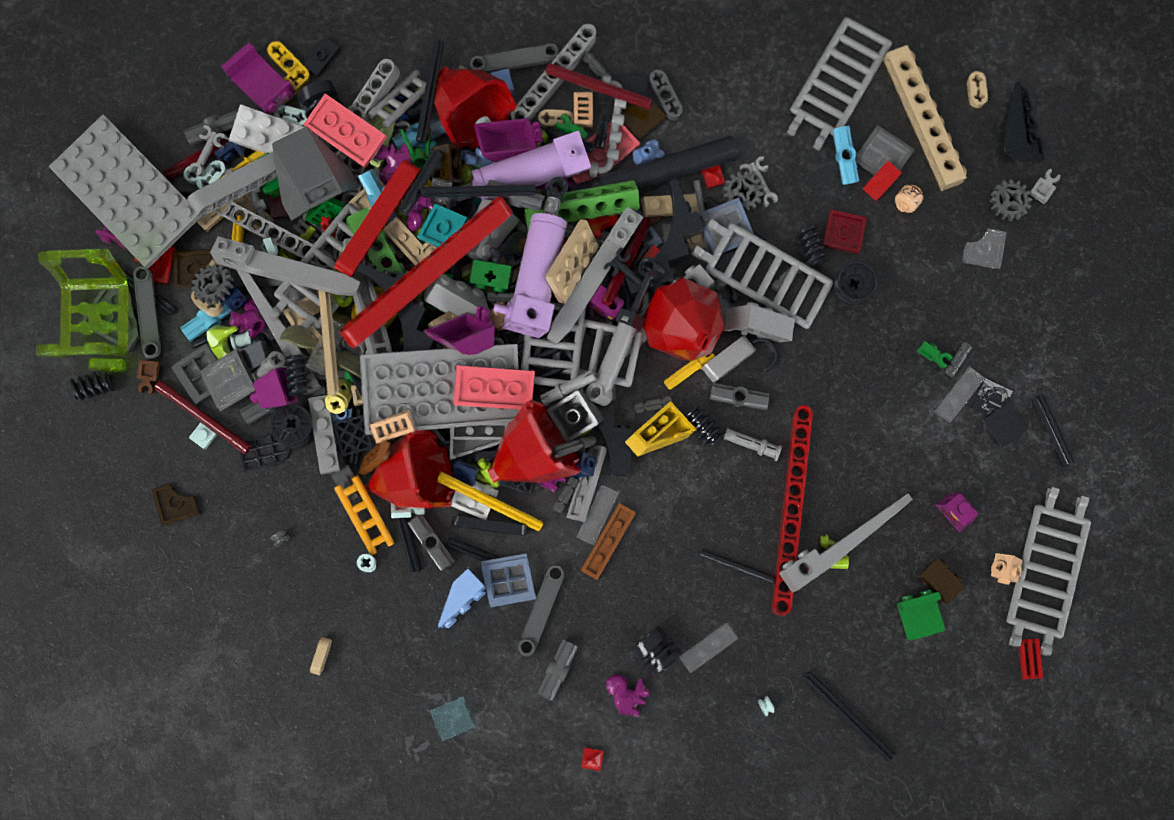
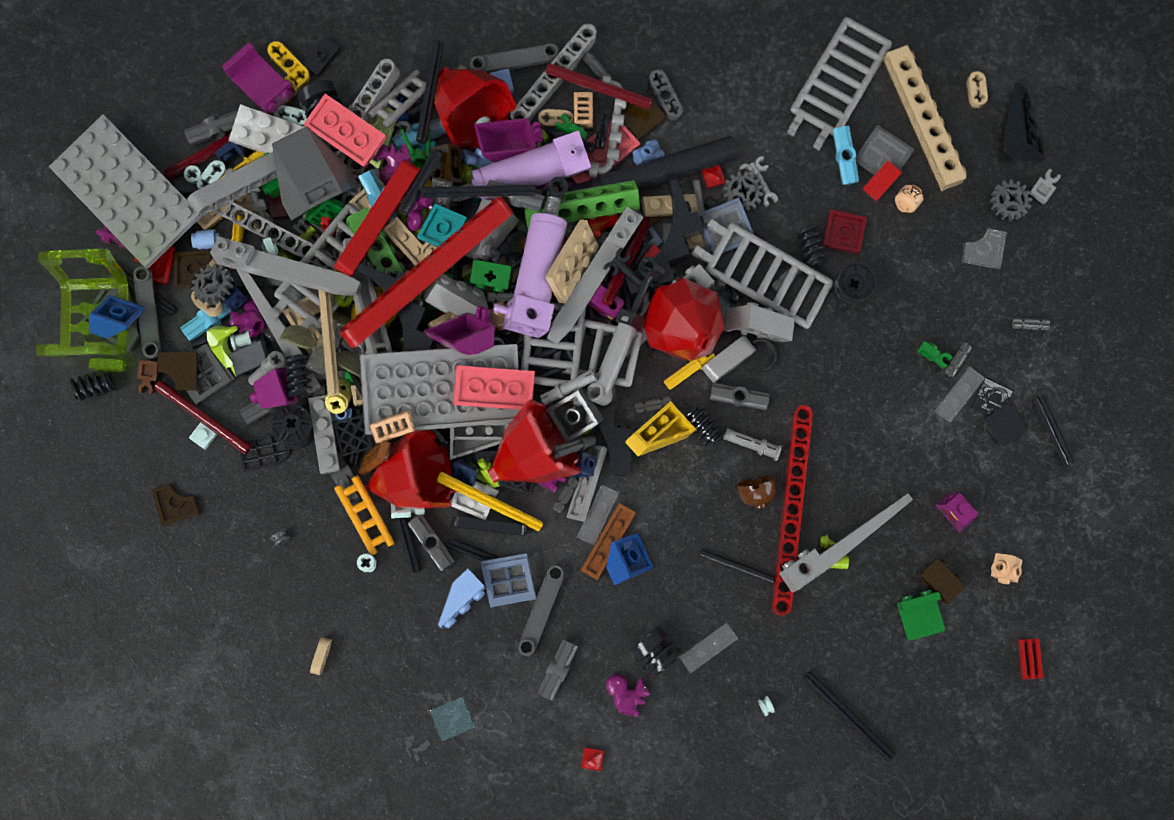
(113, 316): none -> blue slope
(181, 367): none -> dark brown tile
(204, 239): none -> light blue brick
(212, 139): light grey bar -> none
(228, 380): clear piece -> none
(627, 559): none -> blue slope
(757, 491): none -> reddish brown cylinder
(1019, 624): light grey bar -> none
(1031, 323): none -> dark grey axle

